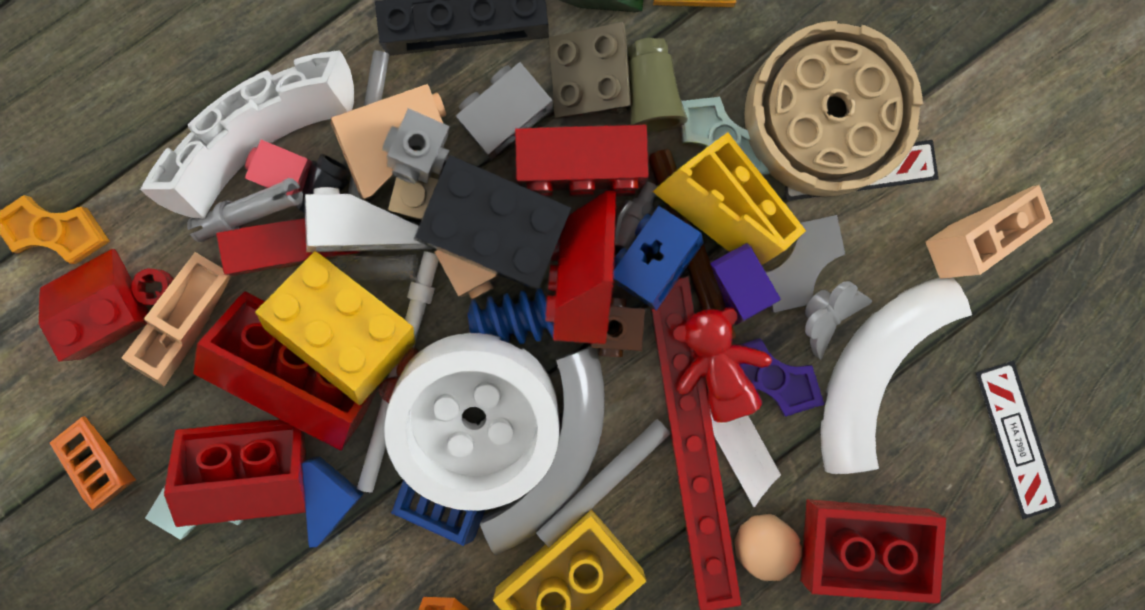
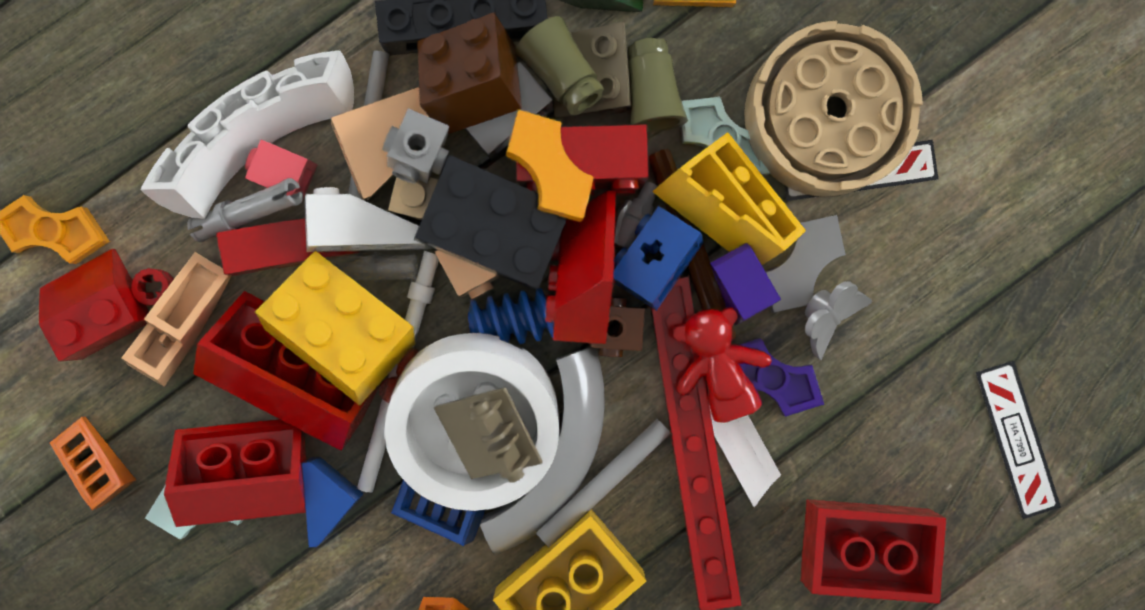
(324, 173): black cone -> none
(469, 74): none -> reddish brown brick
(489, 435): none -> dark tan hinge
(539, 149): none -> light orange tile
(560, 65): none -> olive plant
(768, 547): light nougat hair -> none
(869, 363): white brick -> none
(989, 234): light nougat slope -> none

